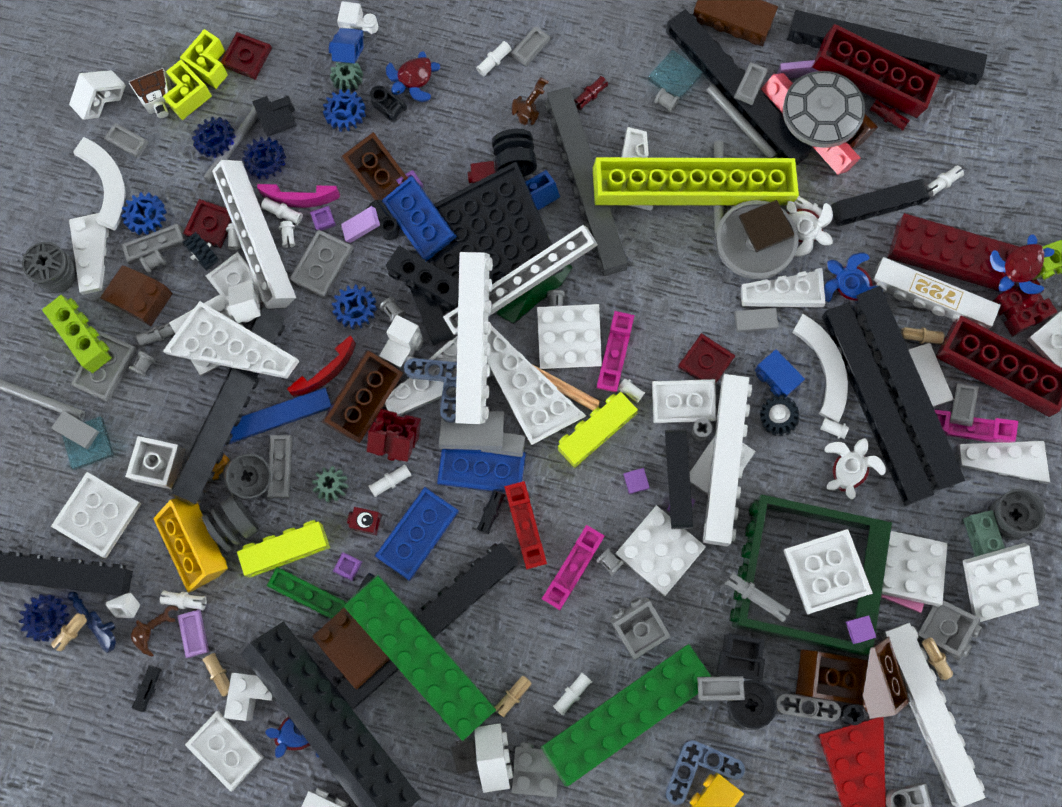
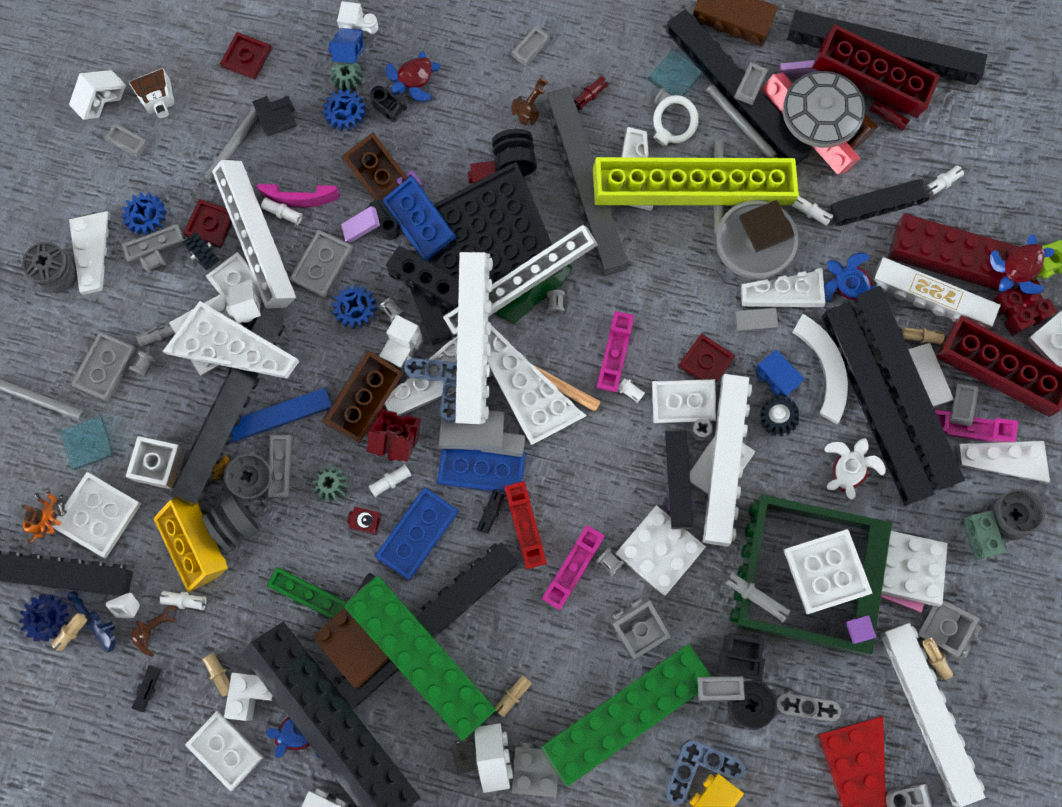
(38, 519): none -> animal
(68, 322): lime brick -> none
(75, 430): light grey tile -> none
(111, 178): white tile -> none
(137, 295): reddish brown slope -> none
(188, 90): neon yellow brick -> none
(193, 633): lavender tile -> none
(203, 59): neon yellow brick -> none
(213, 137): clear blue gear -> none
(233, 241): white pin -> none
(264, 157): clear blue gear -> none
(283, 549): neon yellow brick -> none
(287, 233): white pin -> none
(323, 218): medium lavender tile -> none
(328, 373): red slope -> none
(347, 566): medium lavender tile -> none
(494, 58): white pin -> none
(543, 189): blue brick -> none
(569, 336): white plate -> none
(572, 694): white pin -> none
(597, 429): neon yellow brick -> none
(636, 481): medium lavender tile -> none
(663, 136): none -> white piece
(810, 227): white animal -> none
(831, 677): reddish brown slope -> none
(834, 428): white pin -> none
(855, 720): black bush -> none
(884, 686): slope -> none
(1001, 582): white plate -> none

